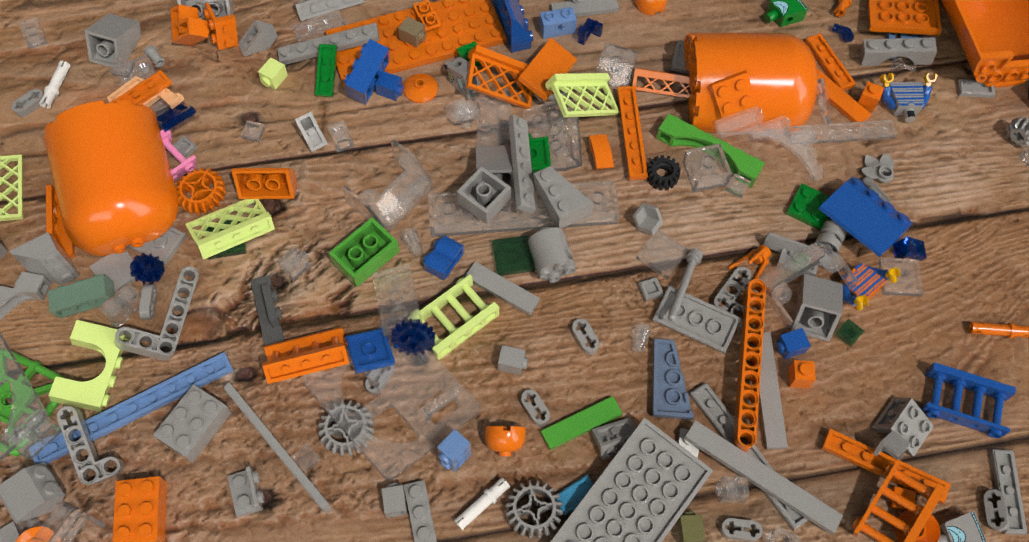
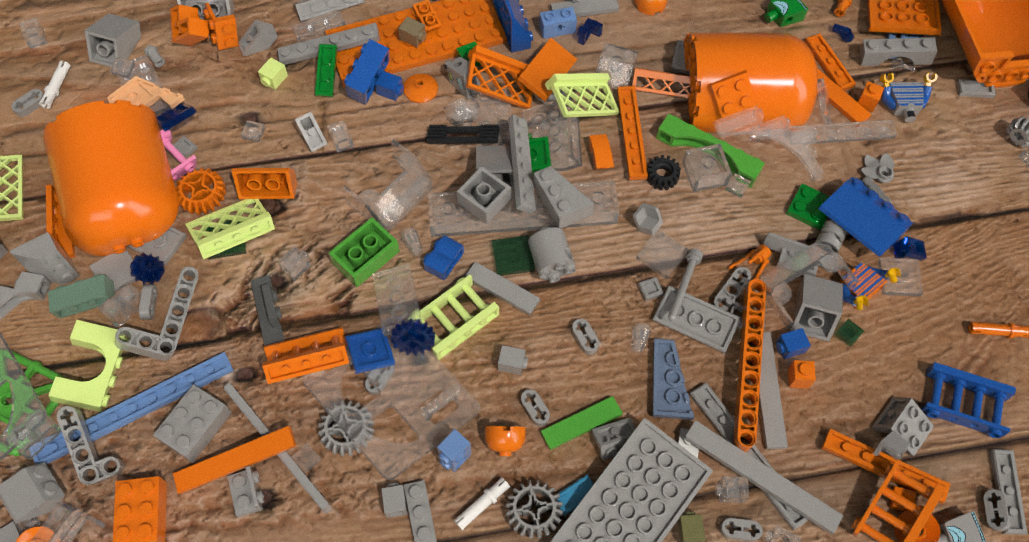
(146, 89): orange tile -> none
(234, 460): none -> orange tile
(488, 134): none -> black container

